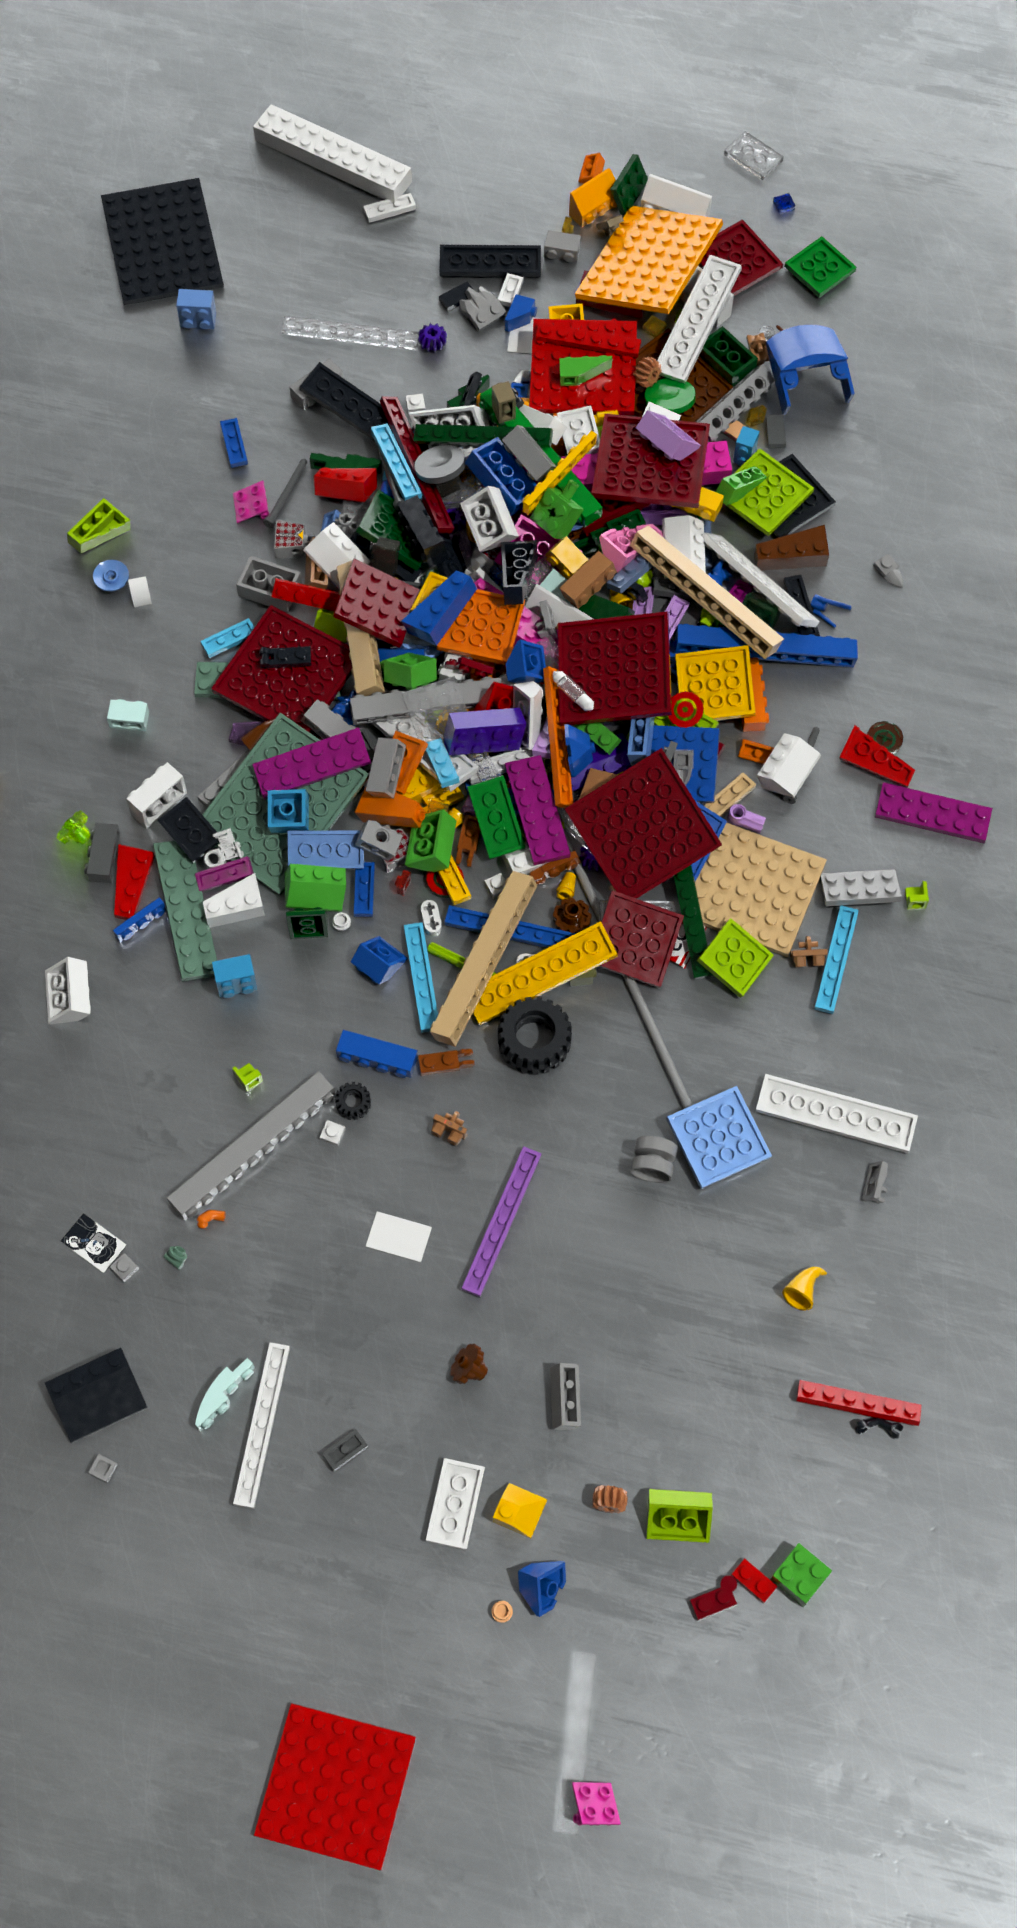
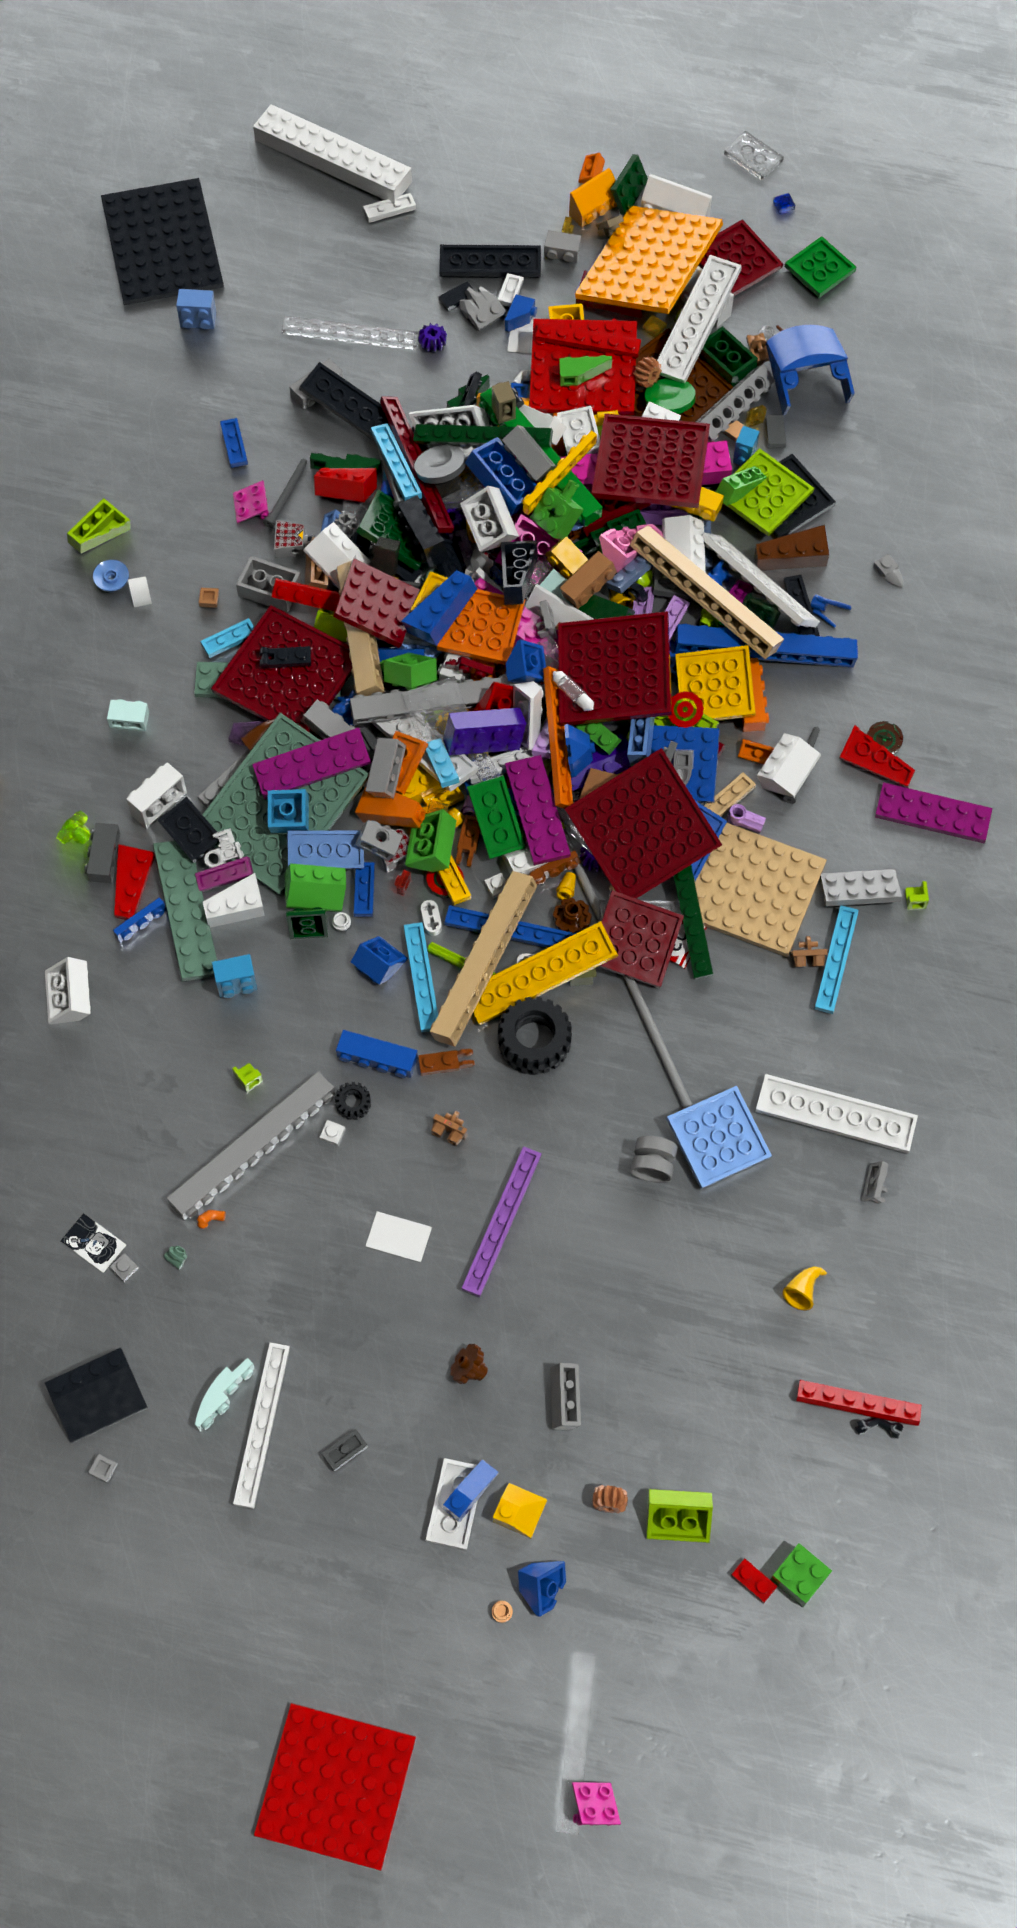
(209, 597): none -> medium nougat plate
(415, 403): white plate -> none
(469, 1490): none -> slope
(666, 436): lavender slope -> none
(715, 1600): dark red hinge -> none
(735, 957): lime plate -> none

